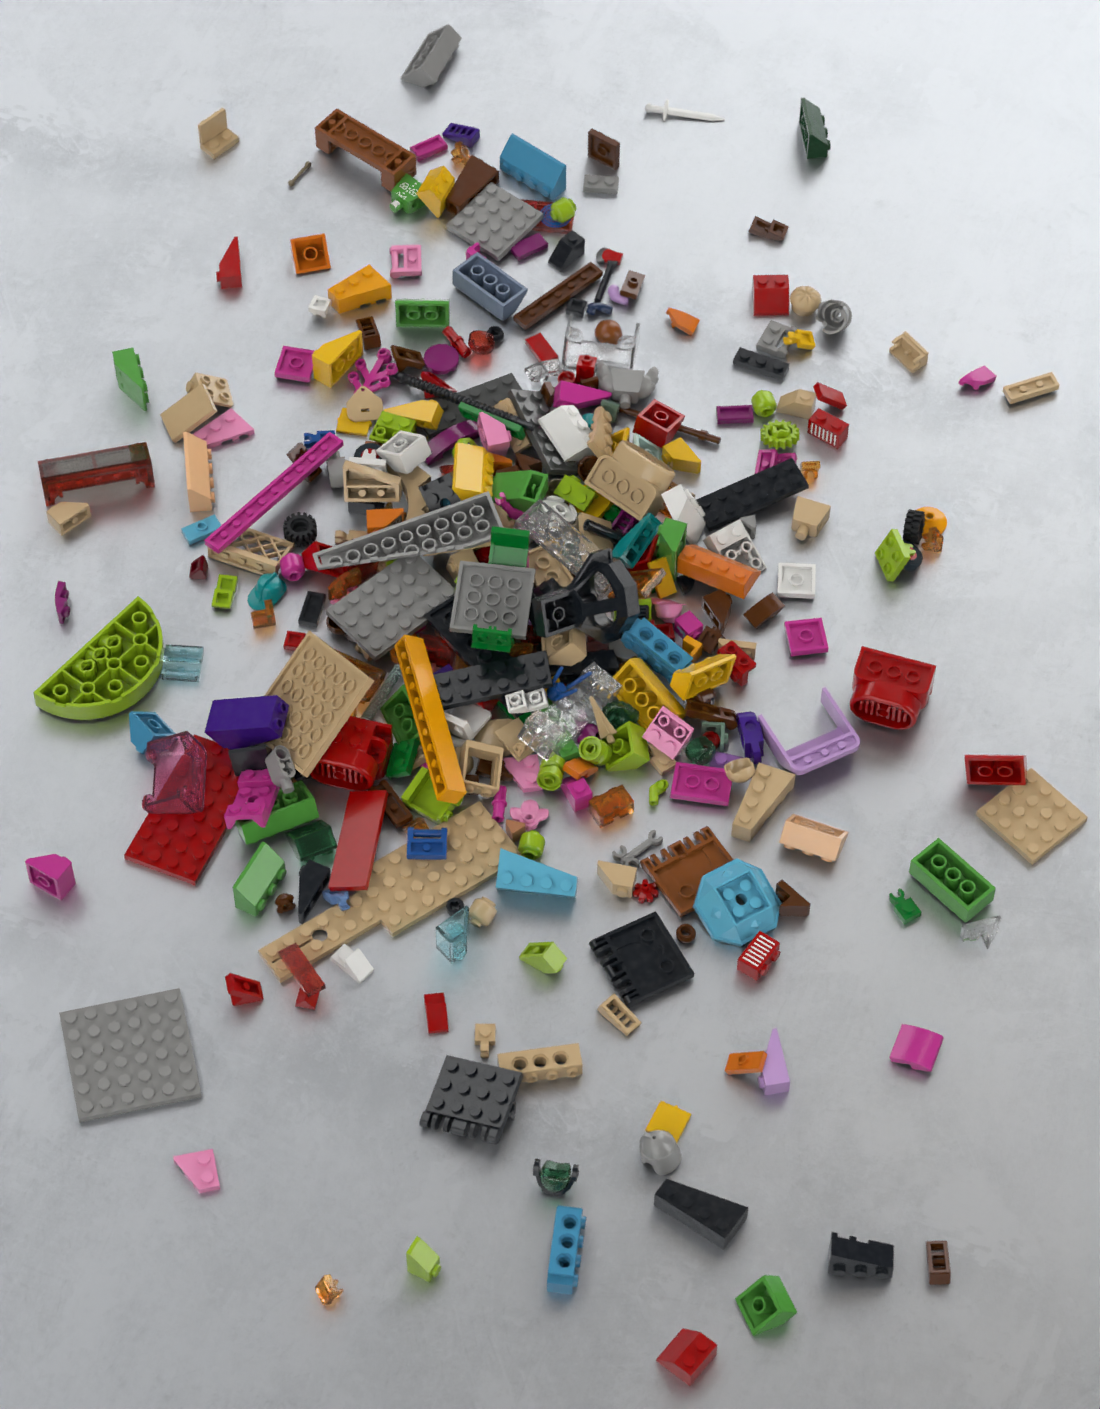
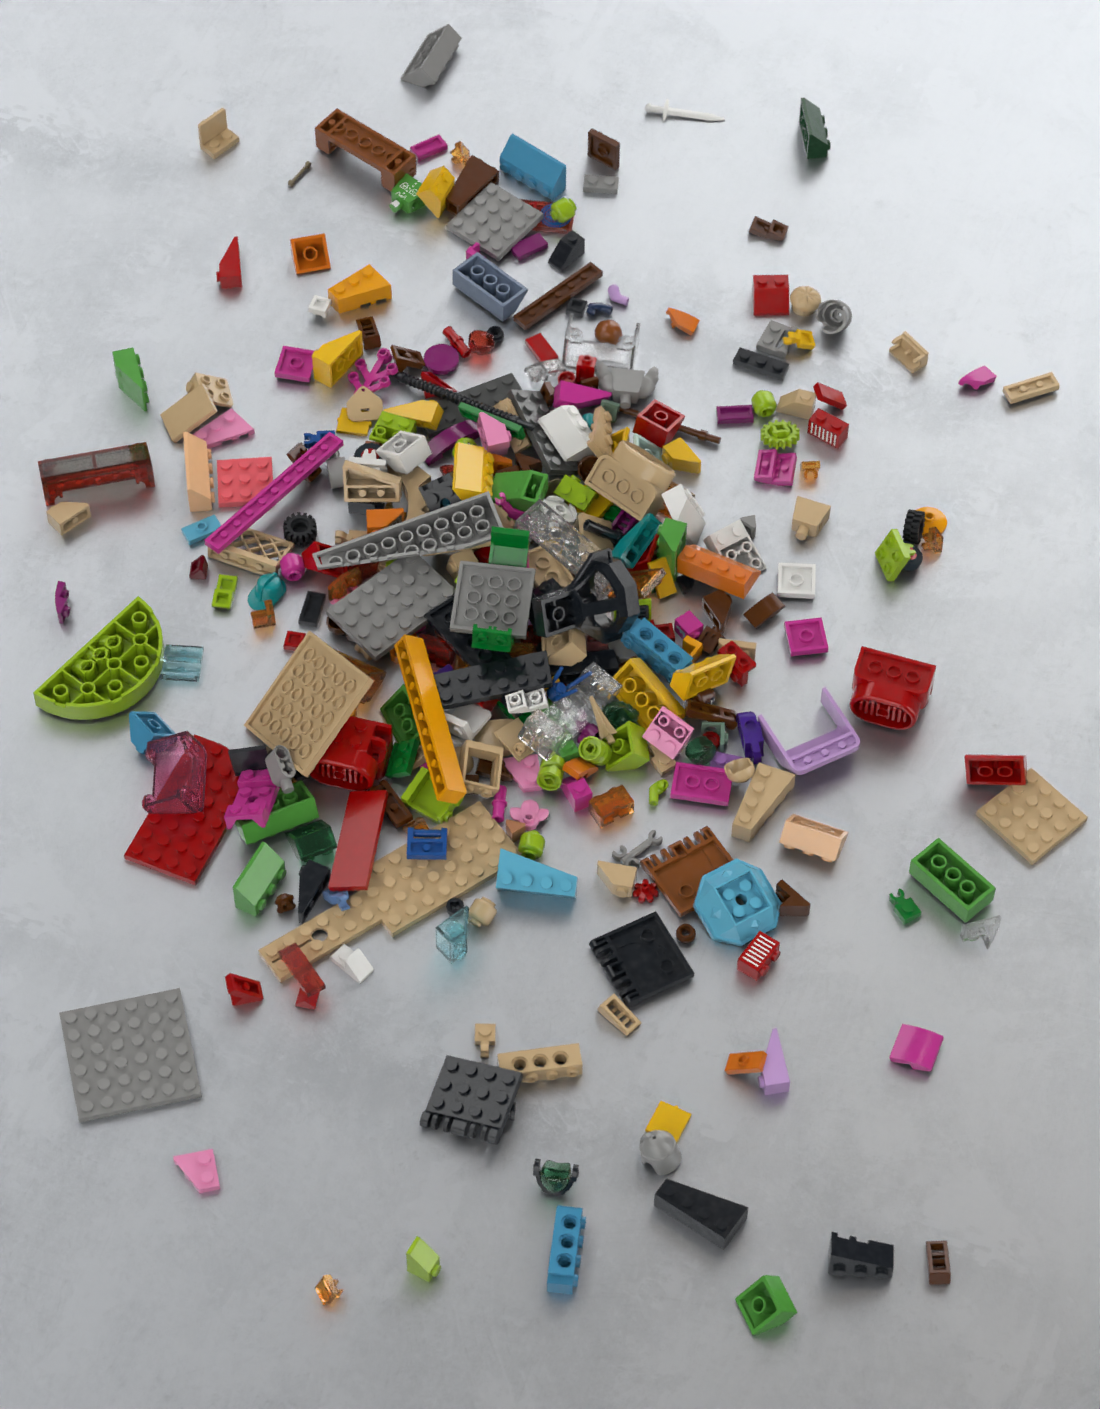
(51, 874): dark pink slope -> none
(242, 479): none -> coral plate
(246, 721): dark purple slope -> none
(378, 694): light aqua piece -> none
(412, 260): bright pink plate -> none
(422, 312): bright green slope -> none
(436, 1013): red slope -> none
(470, 135): dark purple slope -> none
(544, 956): lime slope -> none
(612, 259): piece -> none
(632, 285): plate -> none
(667, 609): bright pink piece -> none
(688, 1355): red slope -> none
(752, 494): black plate -> none

